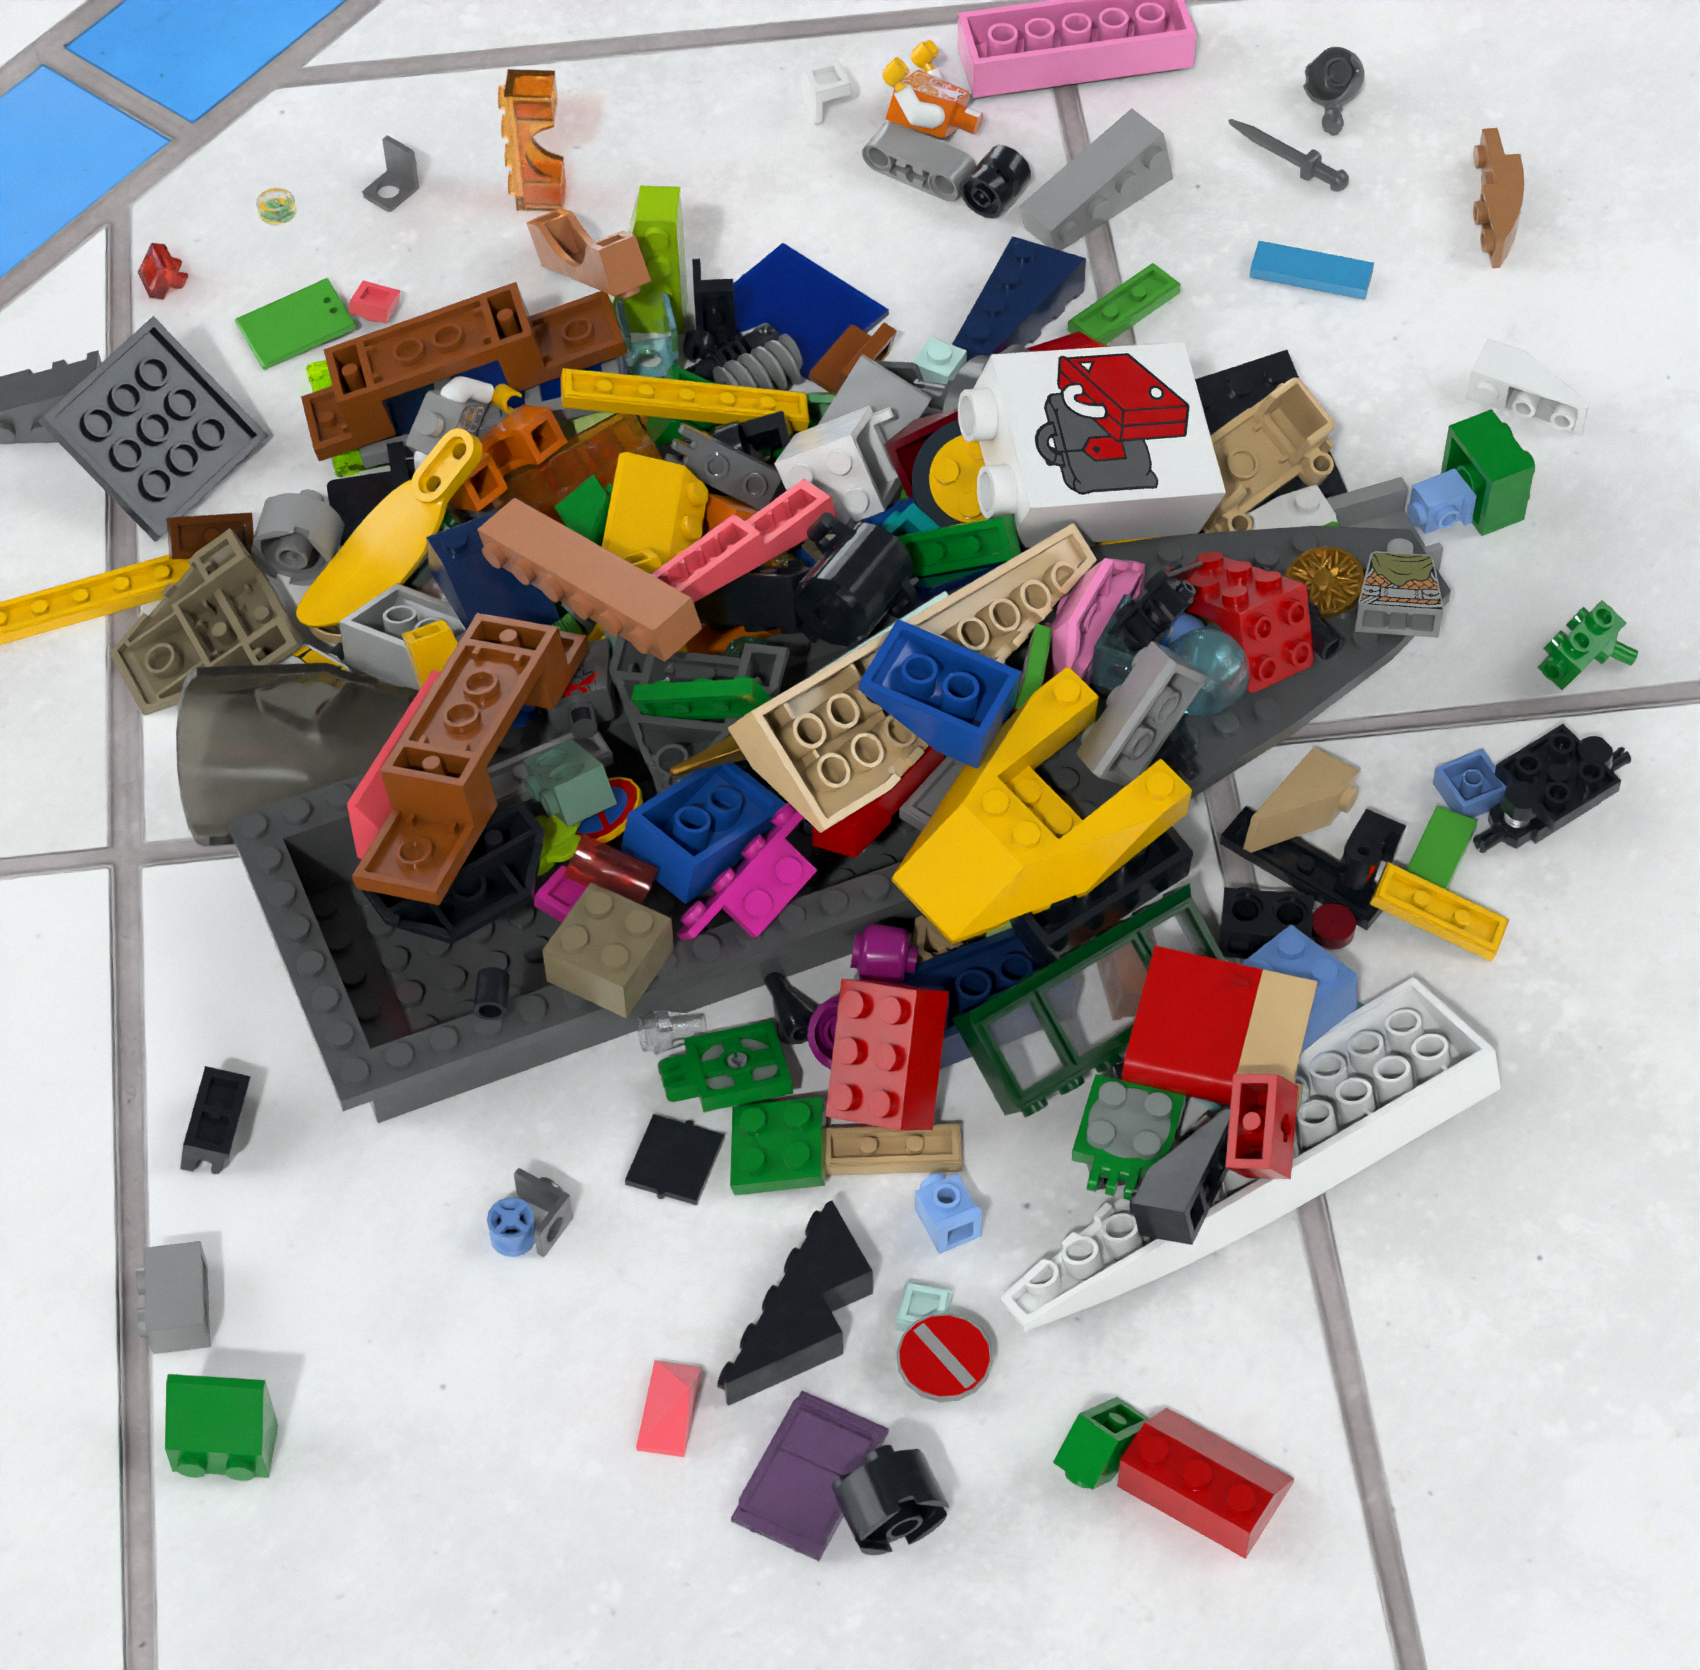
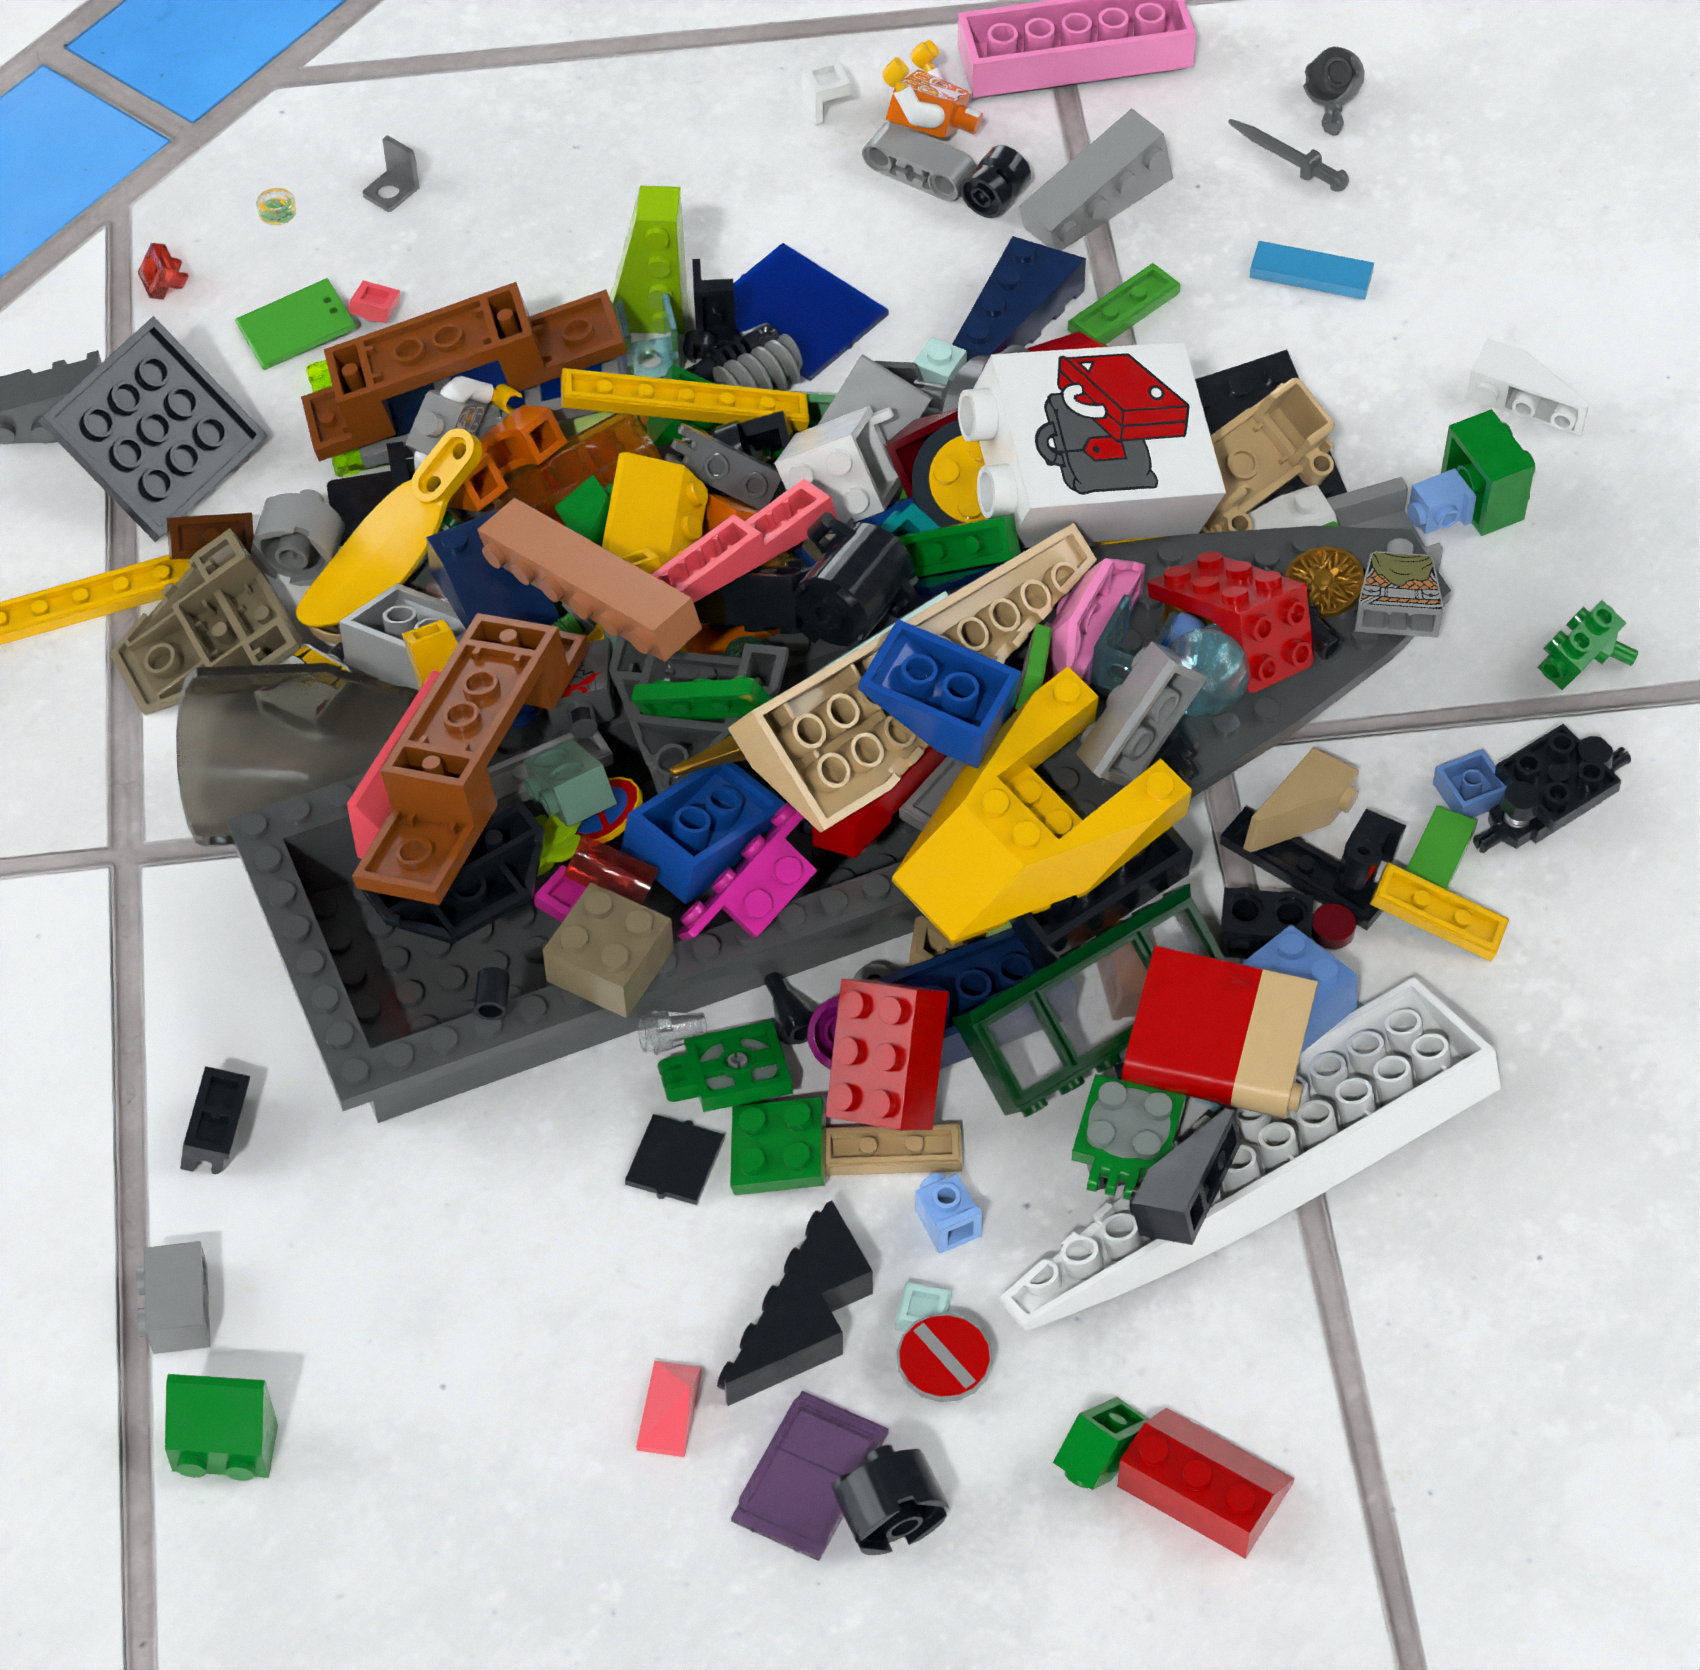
(511, 1214): medium blue wheel -> none
(530, 108): clear orange arch -> none
(549, 1197): flat silver bracket -> none
(607, 265): nougat arch -> none
(842, 356): dark orange panel -> none
(883, 953): magenta head -> none
(1165, 600): black hinge -> none
(1261, 1126): red brick -> none
(1499, 197): medium nougat slope -> none

